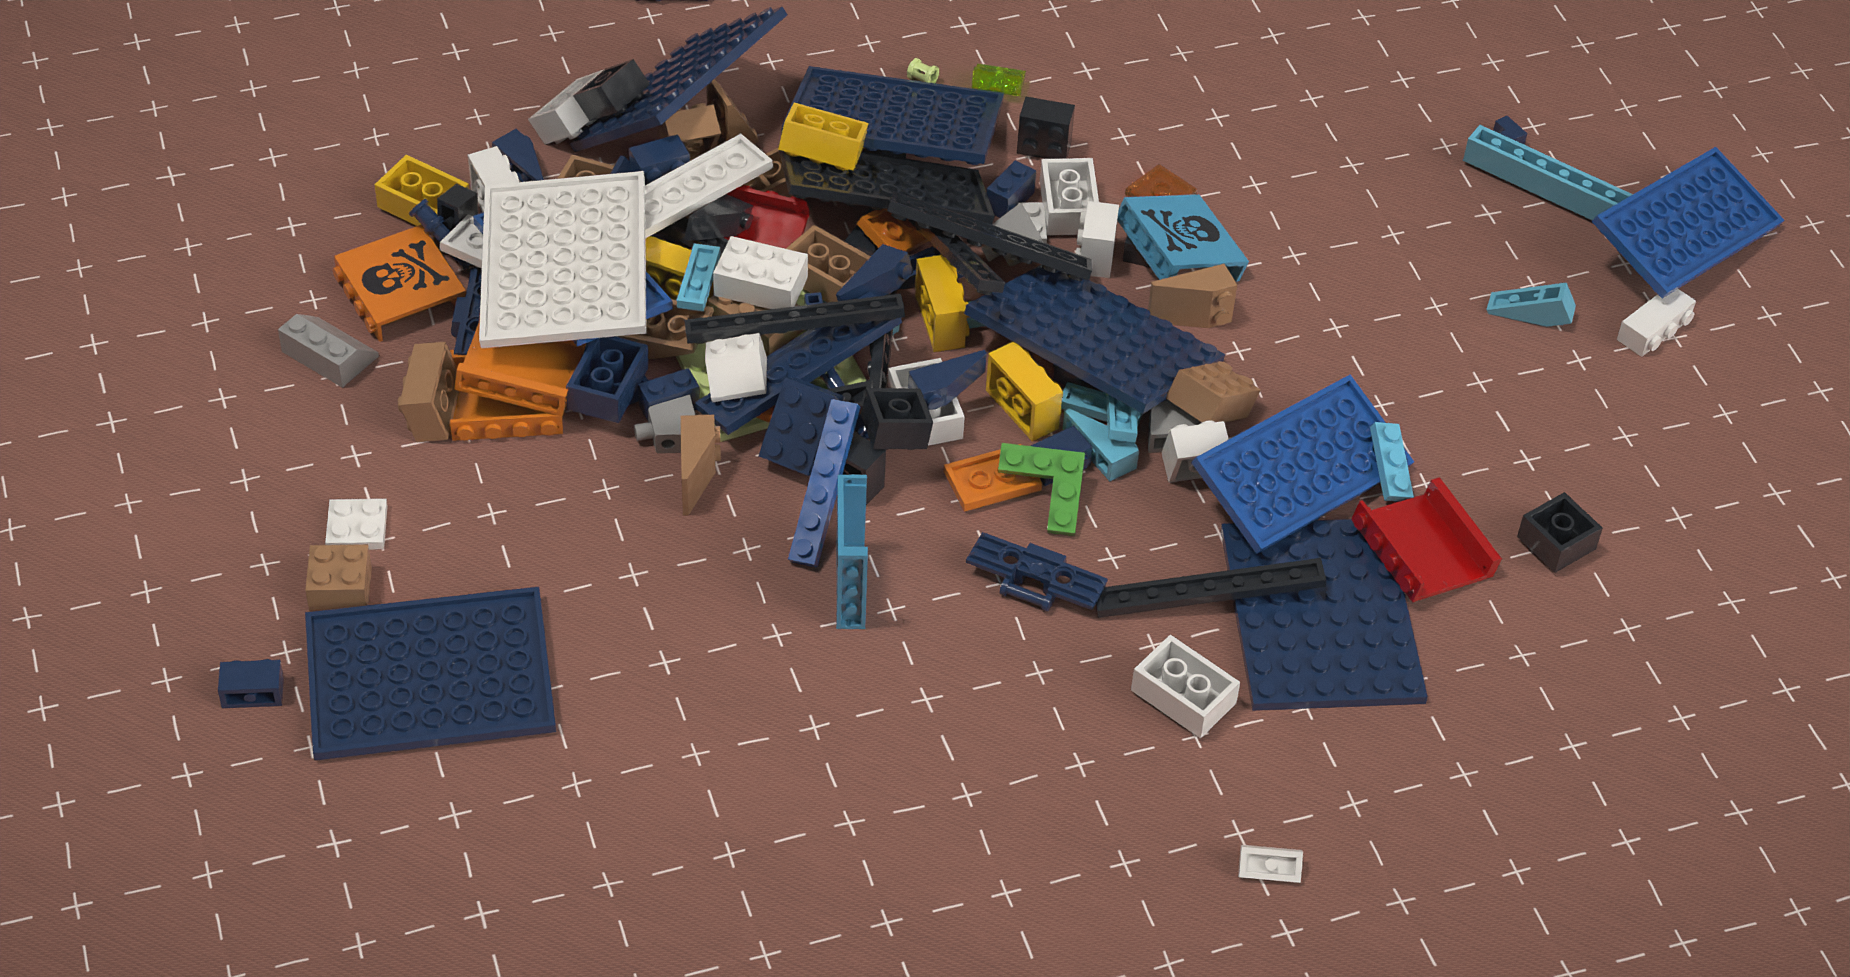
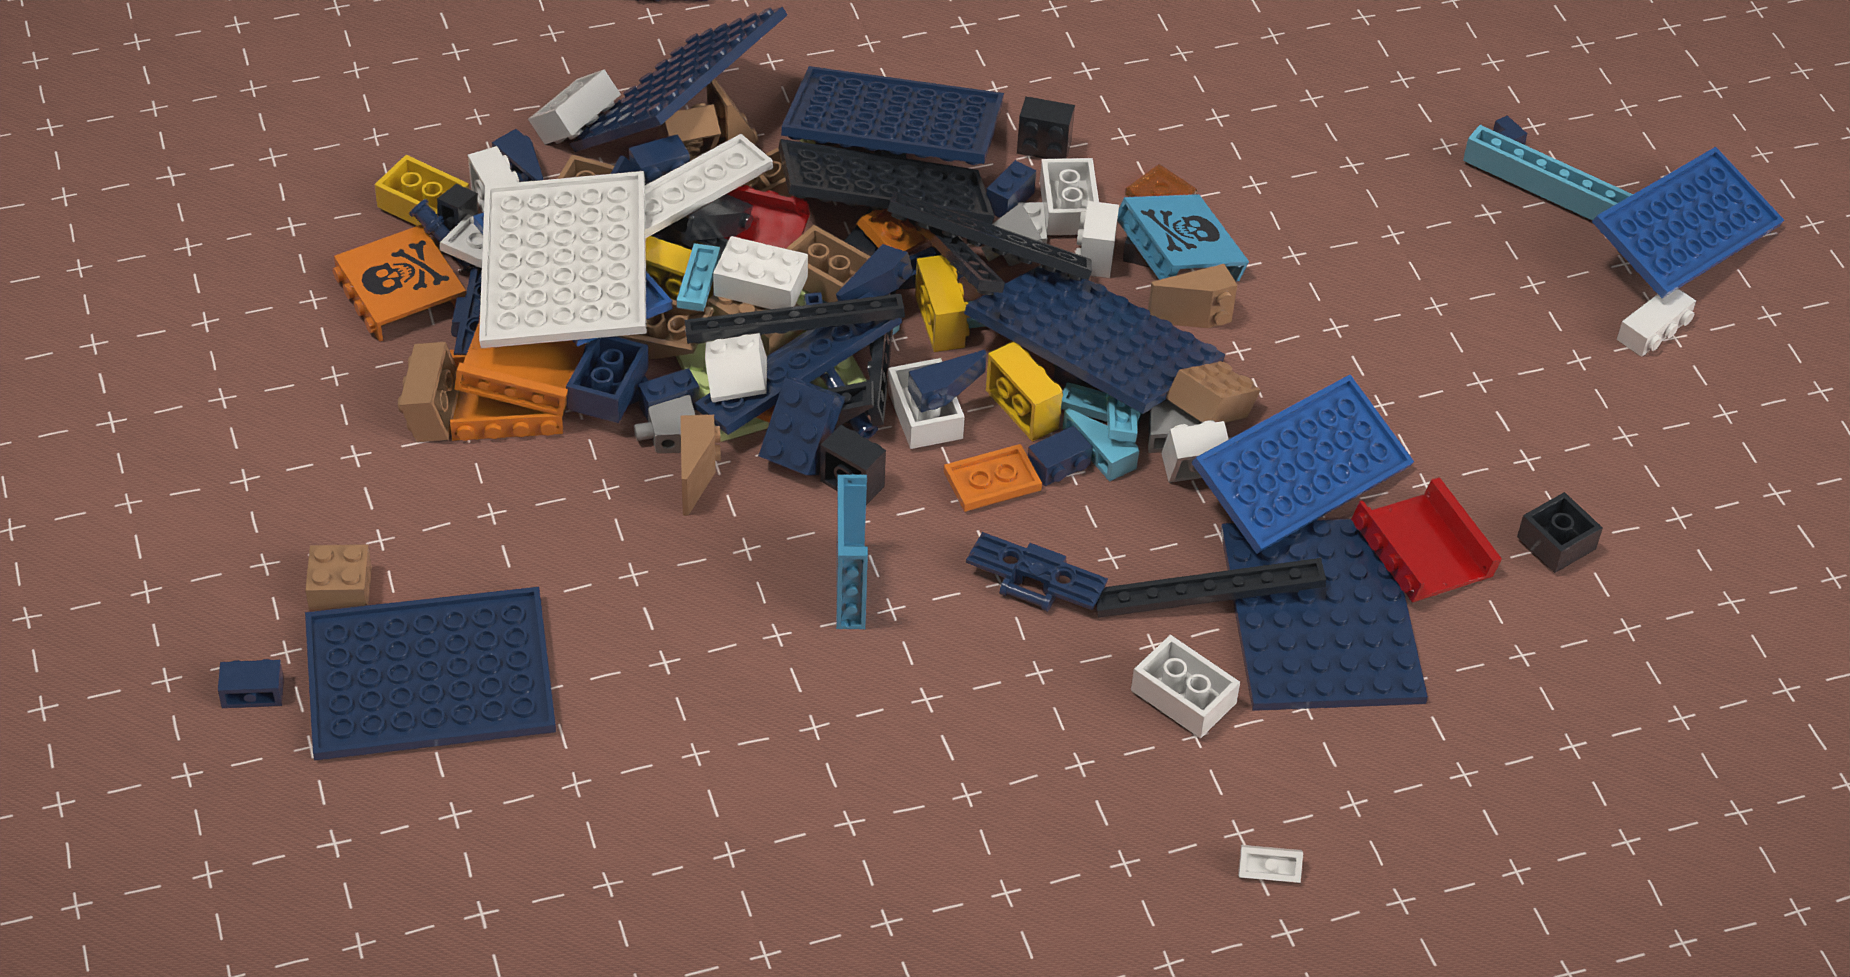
(325, 348): light grey slope -> none
(357, 522): white plate -> none
(612, 90): black brick -> none
(823, 136): yellow brick -> none
(823, 483): blue plate -> none
(897, 418): black brick -> none
(915, 68): yellowish green bush -> none
(998, 79): clear neon green bracket -> none
(1062, 467): bright green plate -> none
(1391, 461): medium azure plate -> none
(1536, 305): medium azure slope -> none

